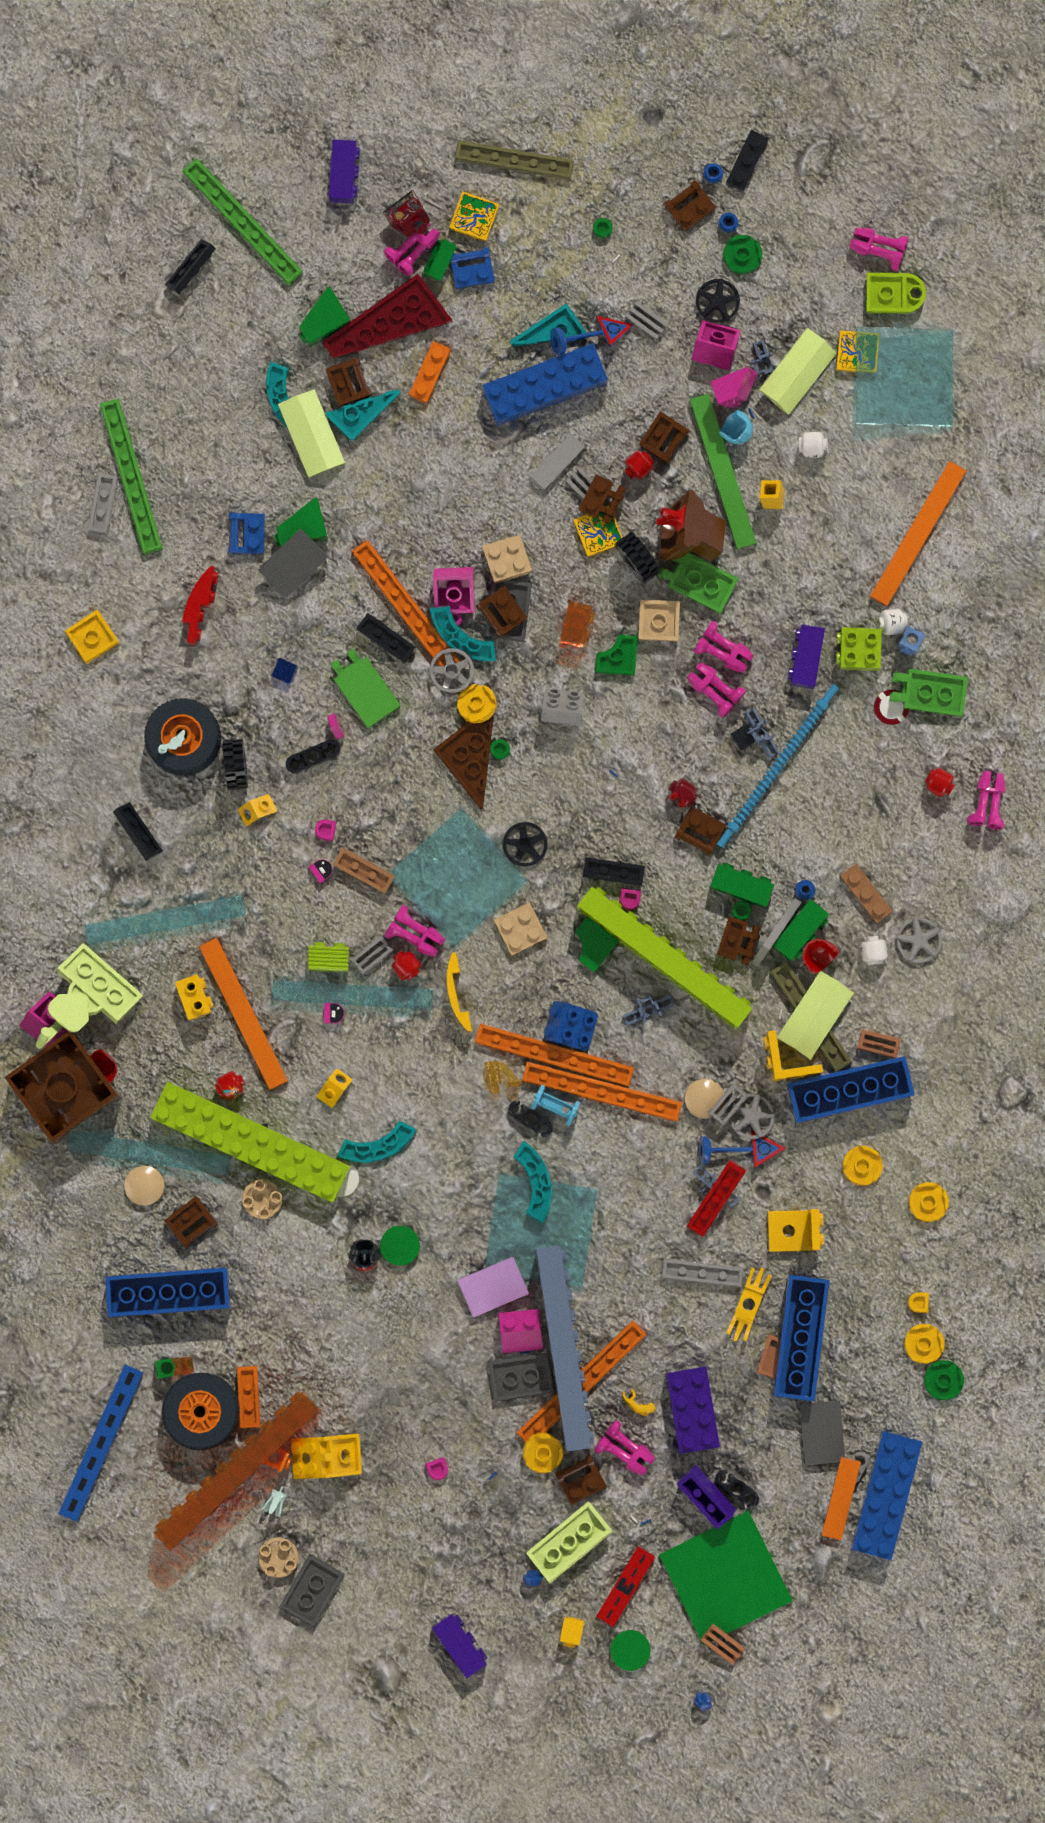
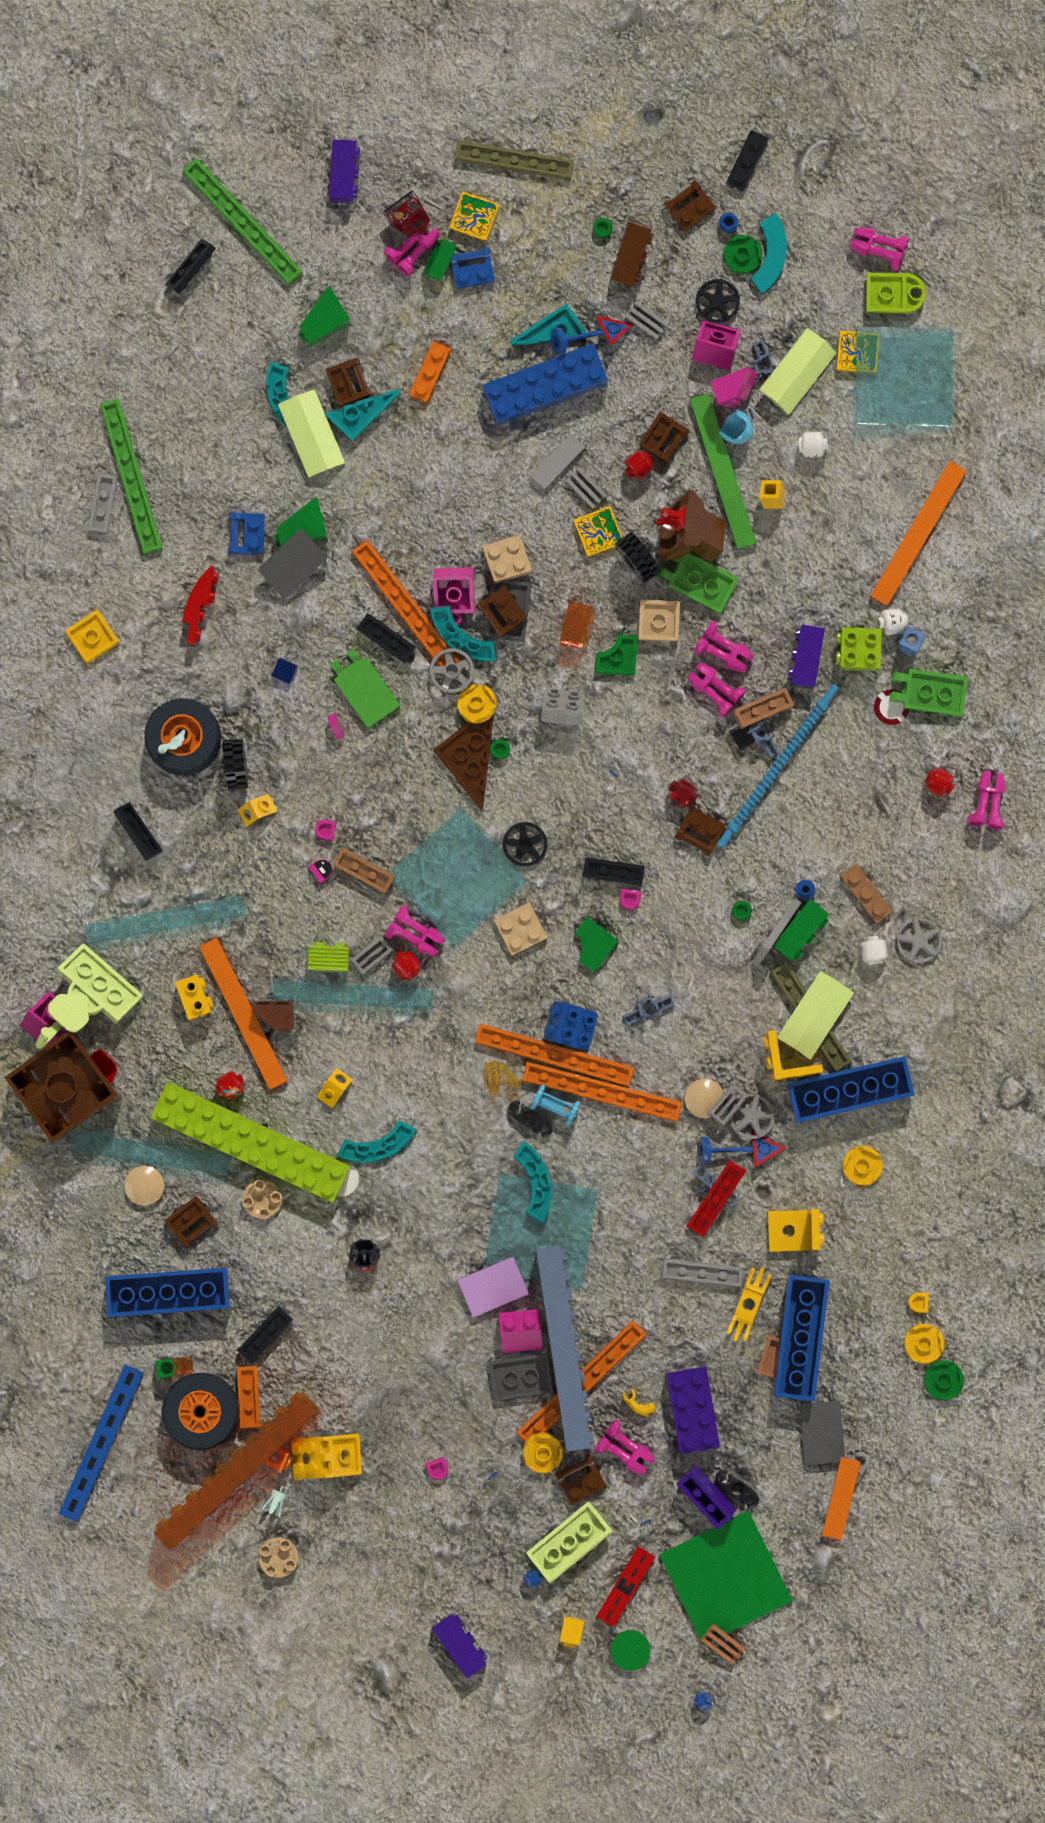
(265, 1334): none -> black plate
(276, 1014): none -> copper slope
(301, 767): black beam -> none
(311, 1590): dark grey tile -> none
(333, 1013): tile -> none
(398, 315): dark red wing -> none
(400, 1245): green tile -> none
(463, 1017): yellow slope -> none
(596, 497): reddish brown plate -> none
(631, 253): none -> reddish brown wedge
(664, 958): lime brick -> none
(713, 167): blue plate -> none
(732, 940): reddish brown plate -> none
(742, 885): green brick -> none
(763, 708): none -> medium nougat plate
(775, 254): none -> teal tile
(819, 954): red helmet -> none
(862, 1040): nougat tile -> none
(886, 1495): blue brick -> none
(928, 1202): yellow tile -> none

